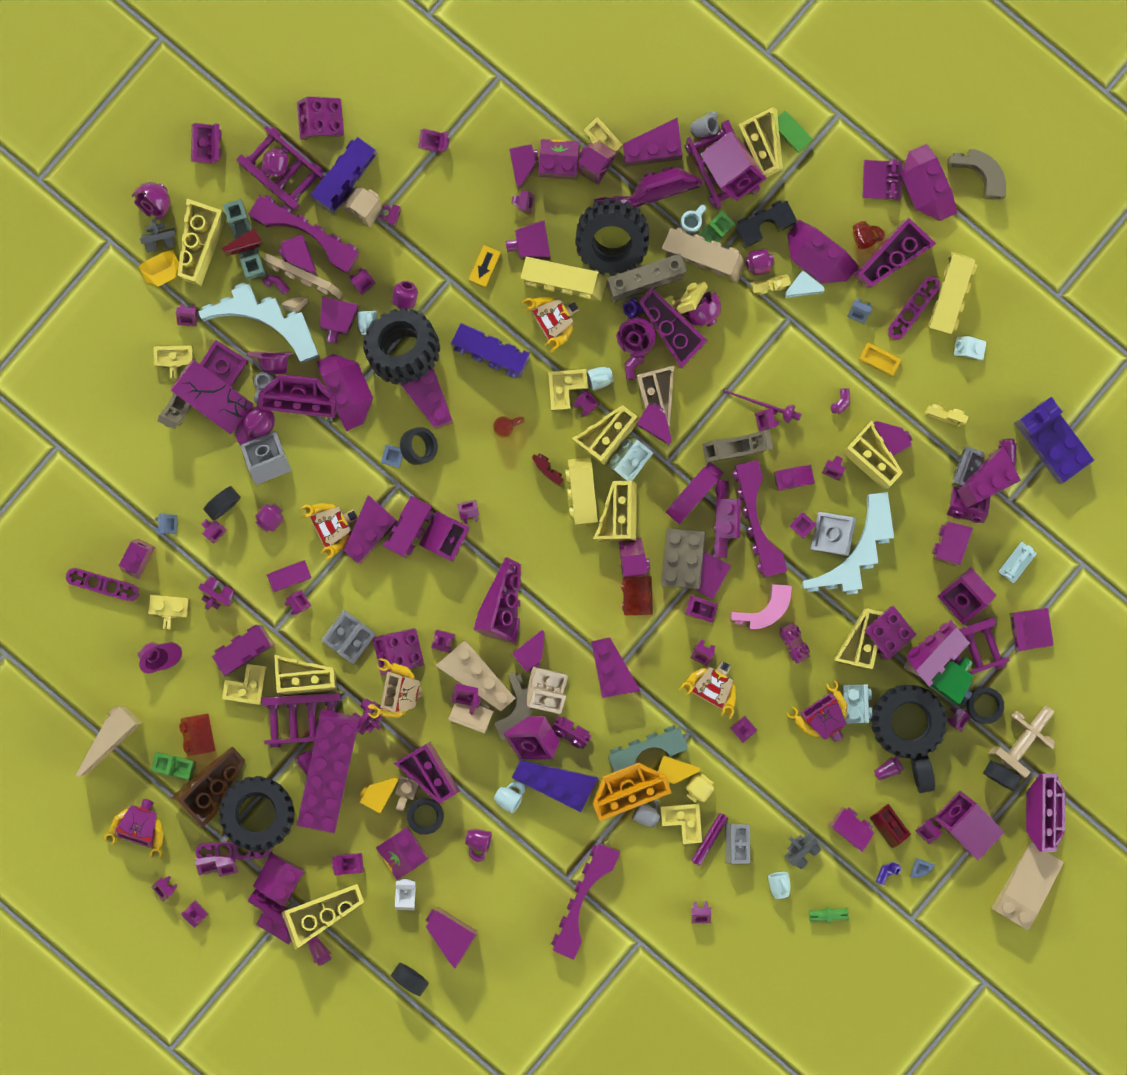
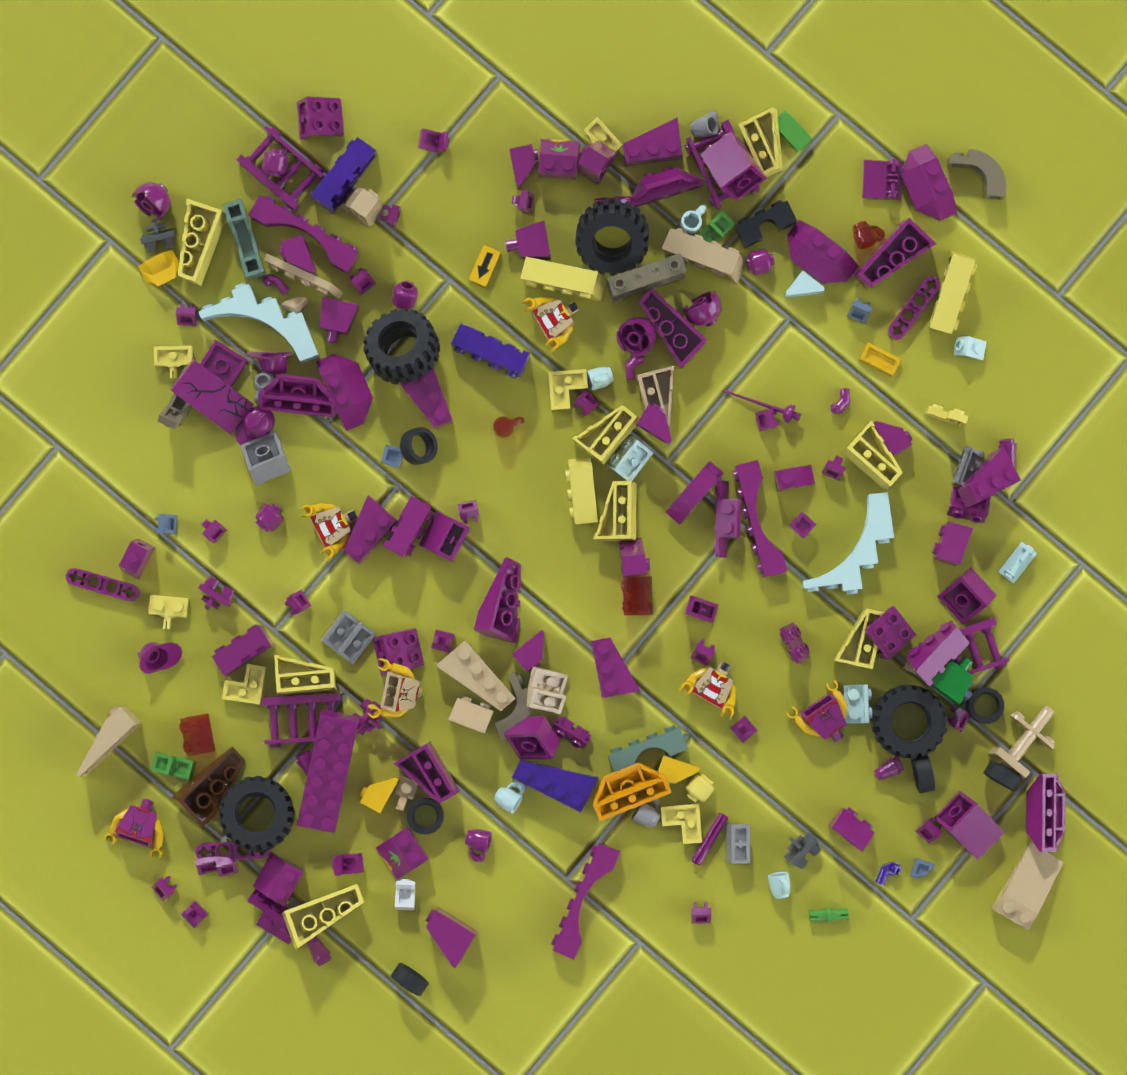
(205, 143): magenta bracket -> none
(222, 503): black tyre -> none
(243, 243): dark red slope -> none
(288, 576): magenta slope -> none
(365, 320): light aqua piece -> none
(466, 695): magenta bracket -> none
(543, 465): dark red slope -> none
(627, 308): dark purple plate -> none
(683, 558): dark tan plate -> none
(691, 298): light yellow plate -> none
(712, 575): magenta tile -> none
(738, 446): dark tan arch -> none
(777, 283): light yellow plate -> none
(778, 603): bright pink arch -> none
(833, 533): light grey plate -> none
(890, 826): dark red slope -> none
(1031, 629): magenta bracket -> none
(1054, 440): dark purple hinge -> none

